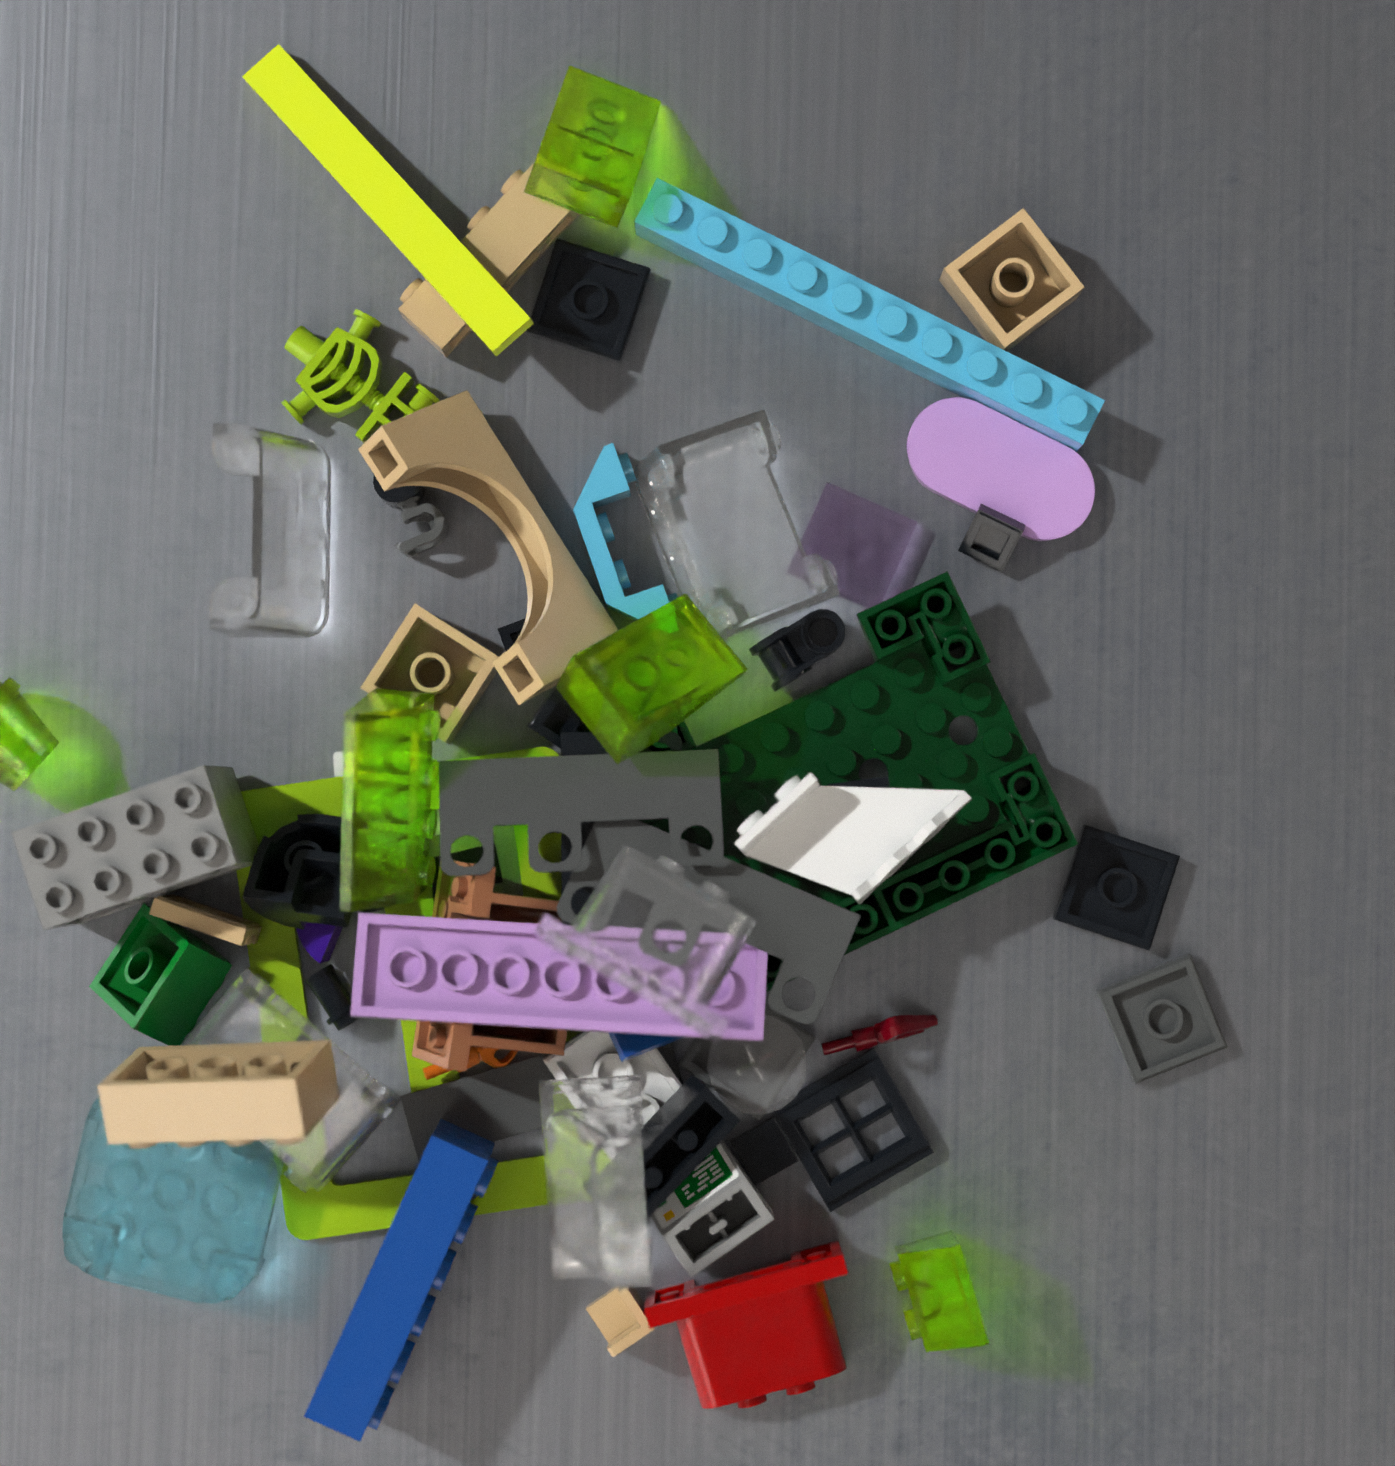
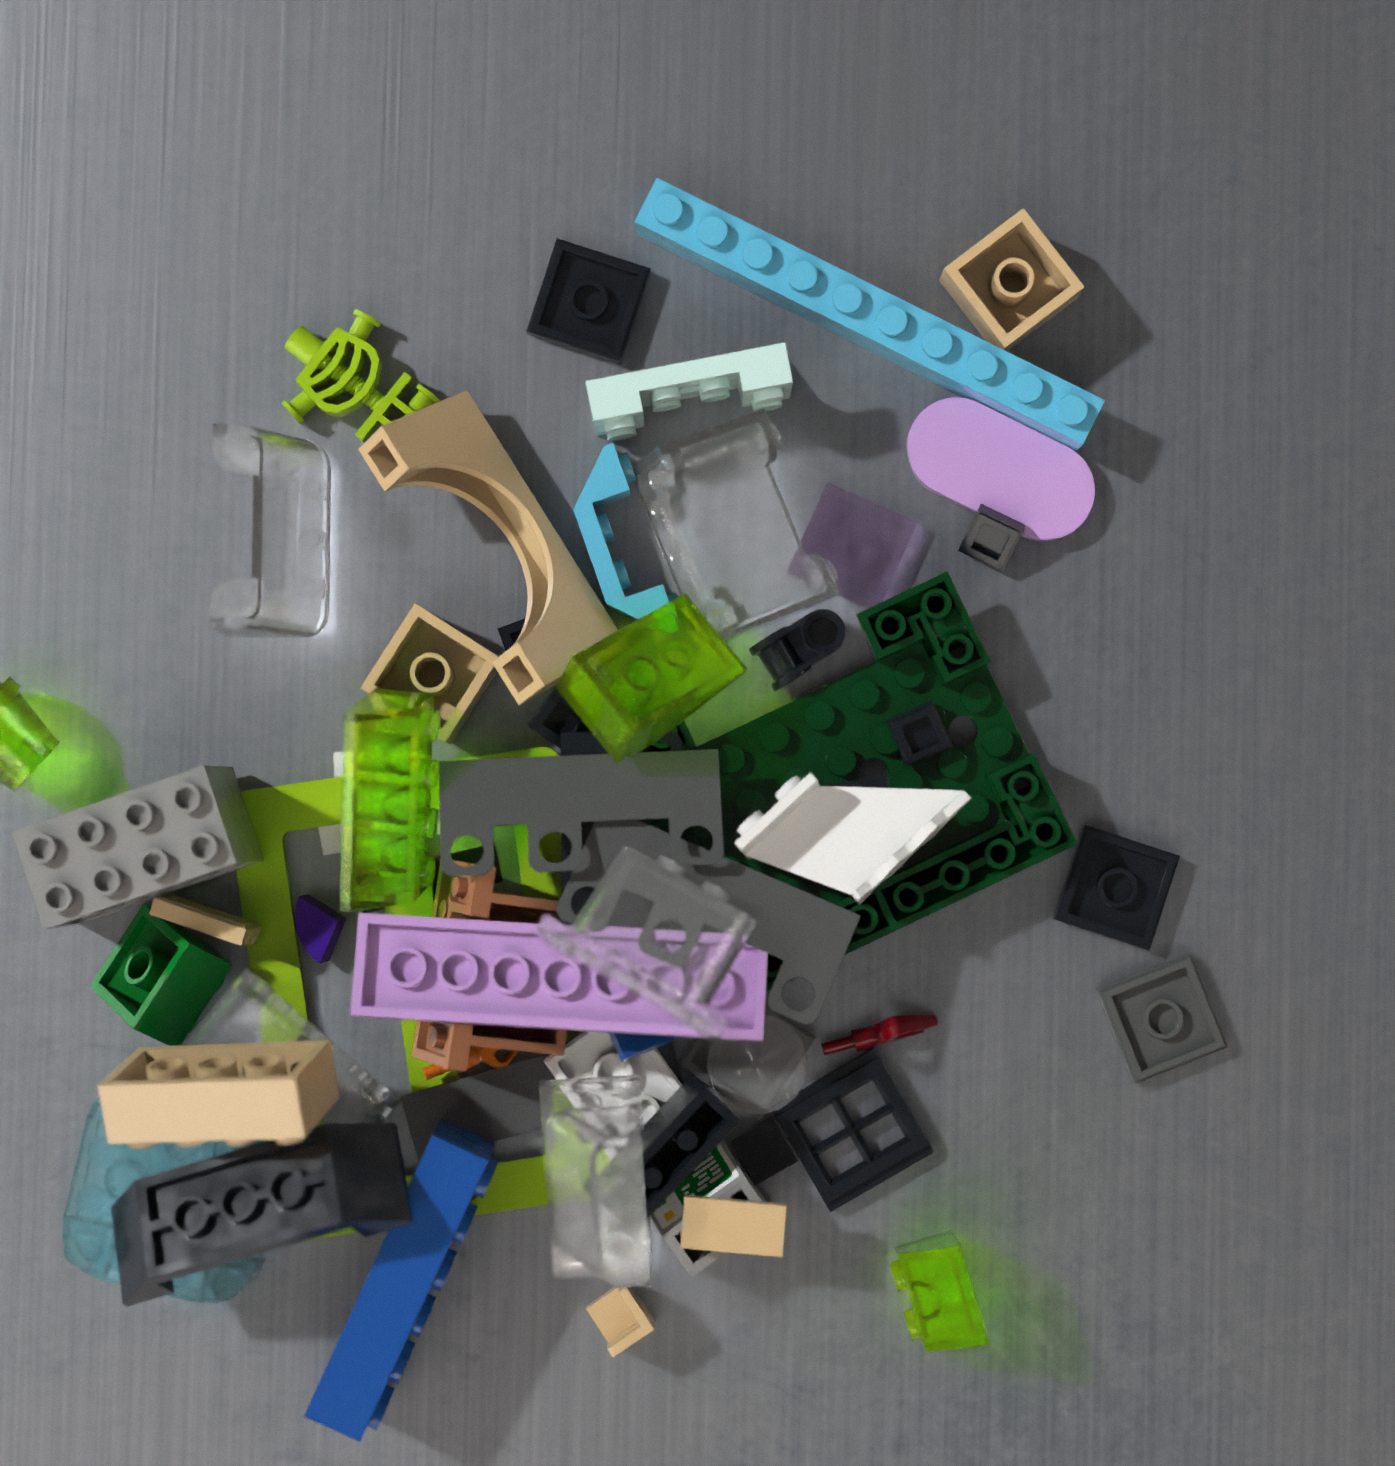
(258, 1203): none -> black slope
(299, 874): black brick -> none
(332, 996): black pin -> none
(388, 200): neon yellow tile -> none
(408, 500): dark grey leg -> none
(505, 244): tan brick -> none
(593, 147): clear neon green slope -> none
(733, 1225): none -> tan tile
(757, 373): none -> light aqua piece
(757, 1328): red windscreen -> none
(918, 733): none -> black tile

